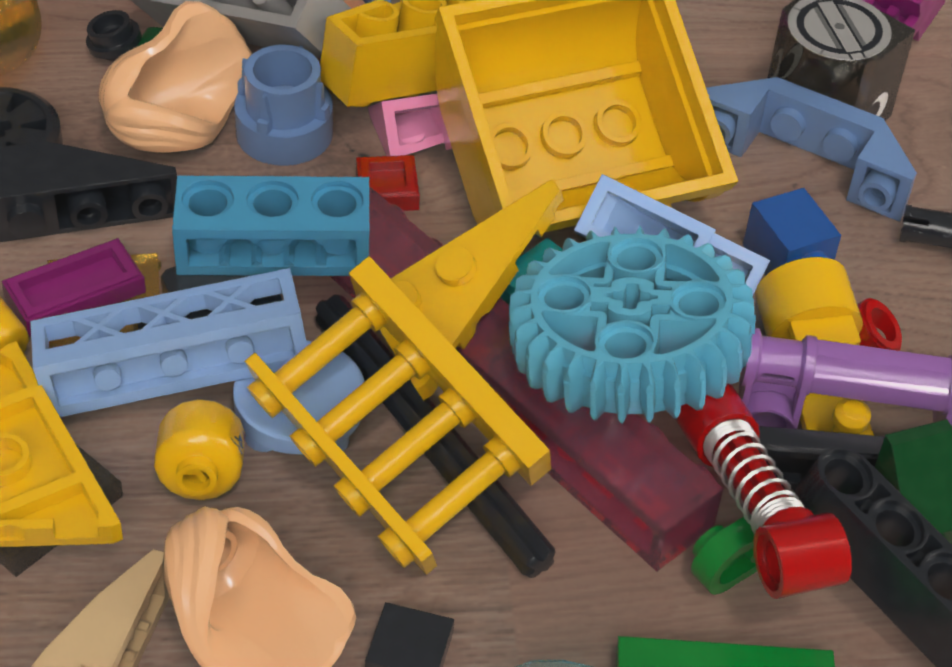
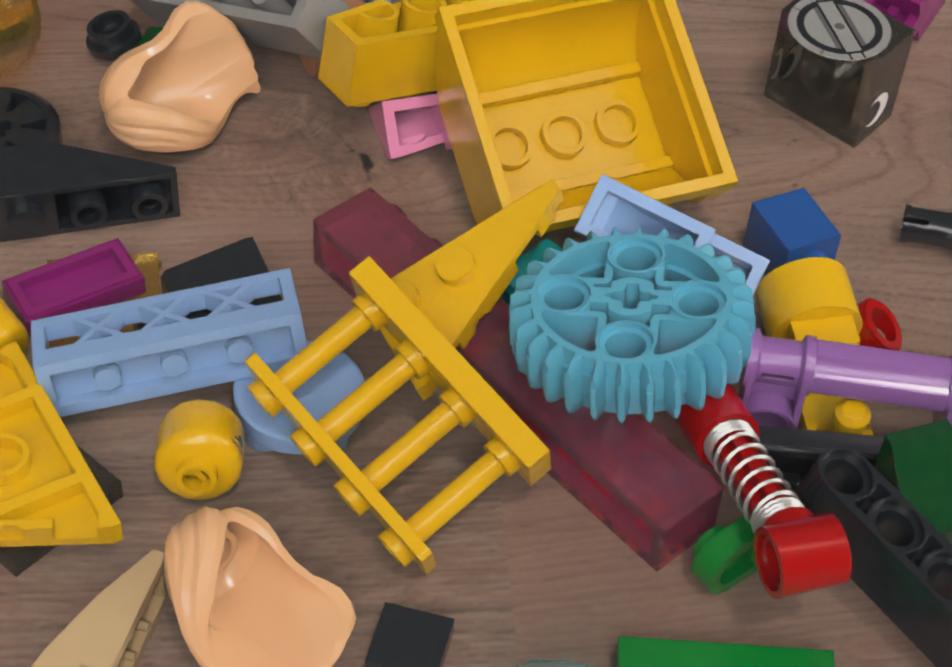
(270, 225): dark azure brick -> none
(283, 106): medium blue piece -> none
(392, 179): red tile -> none
(451, 454): black axle -> none
(823, 127): medium blue slope -> none

